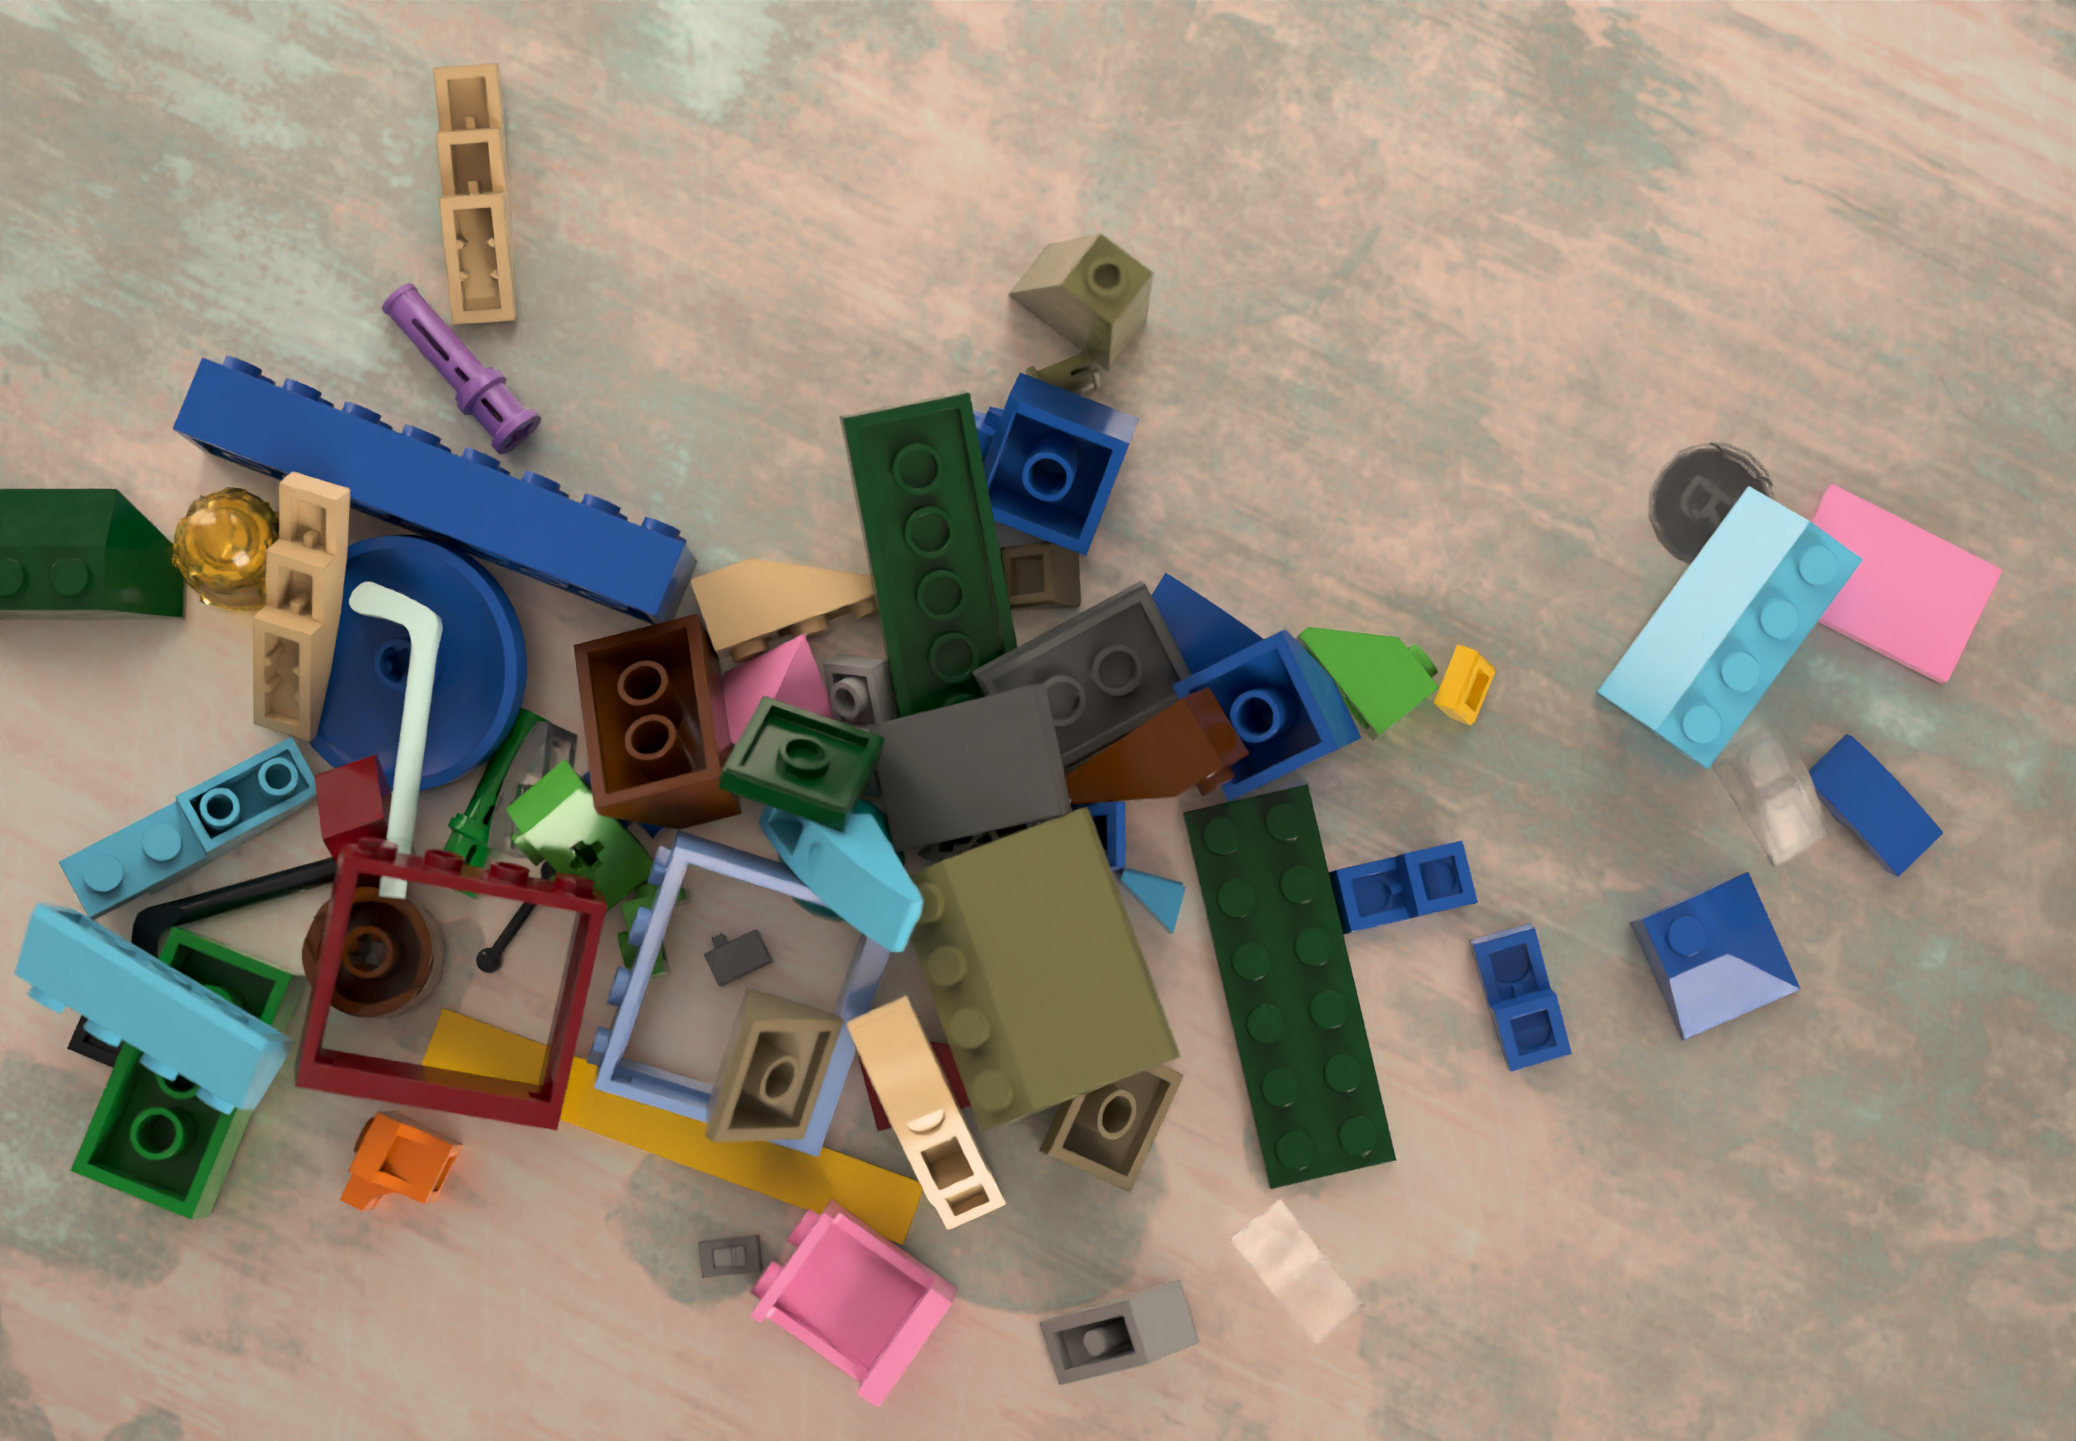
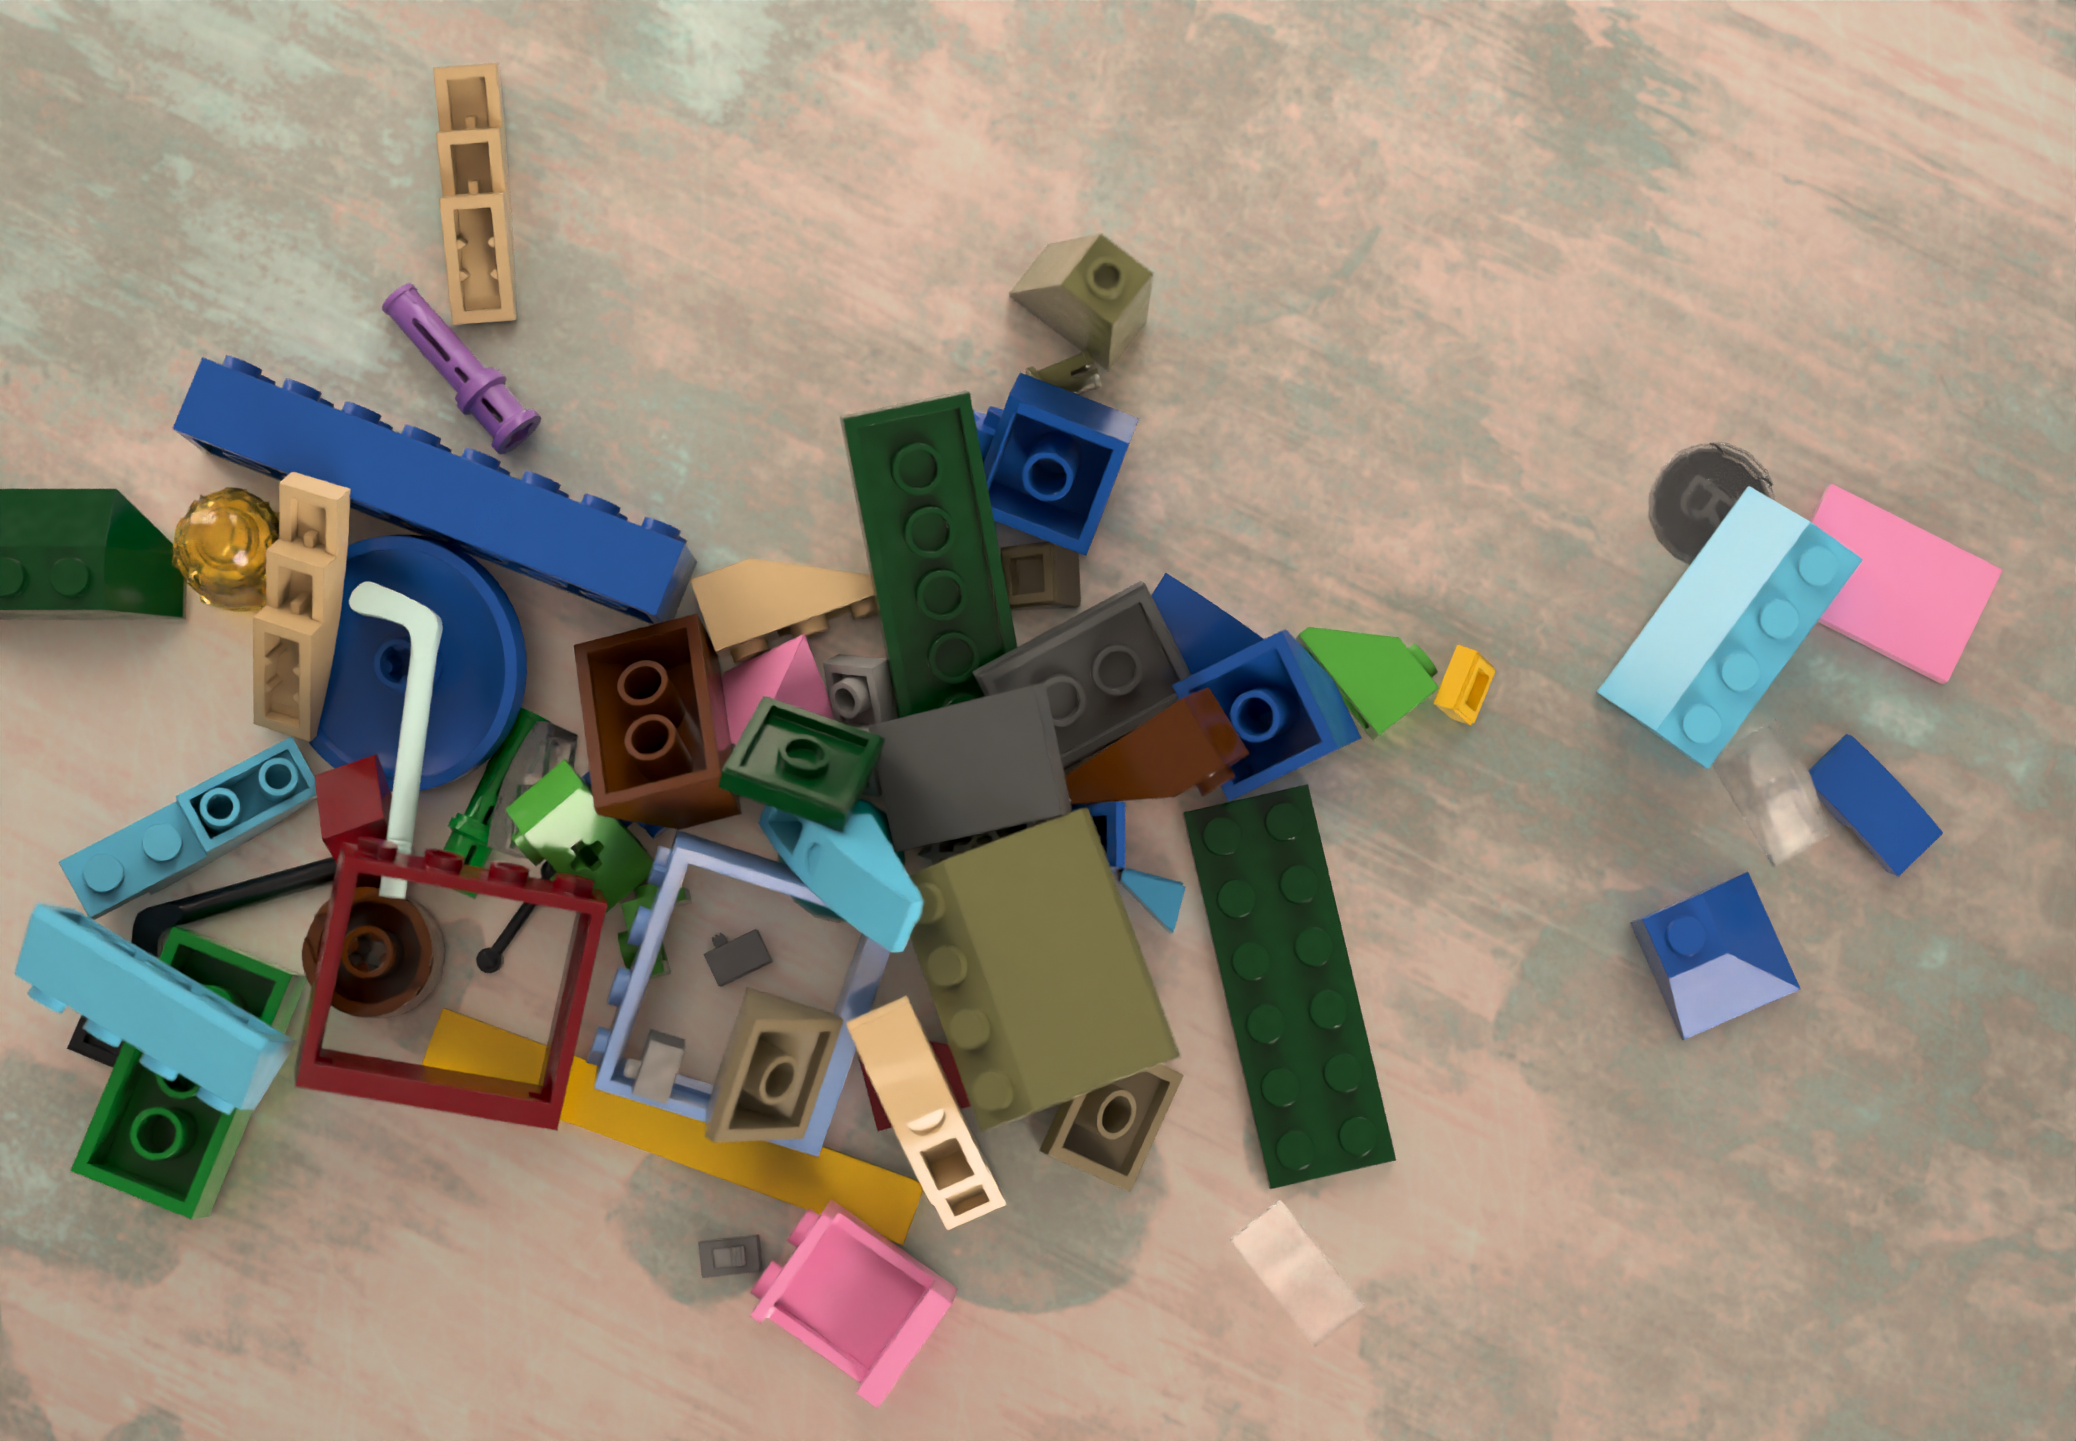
(398, 1158): orange brick -> none
(657, 1067): none -> flat silver piece
(1120, 1333): light grey slope -> none
(1403, 887): blue slope -> none
(1520, 997): blue slope -> none

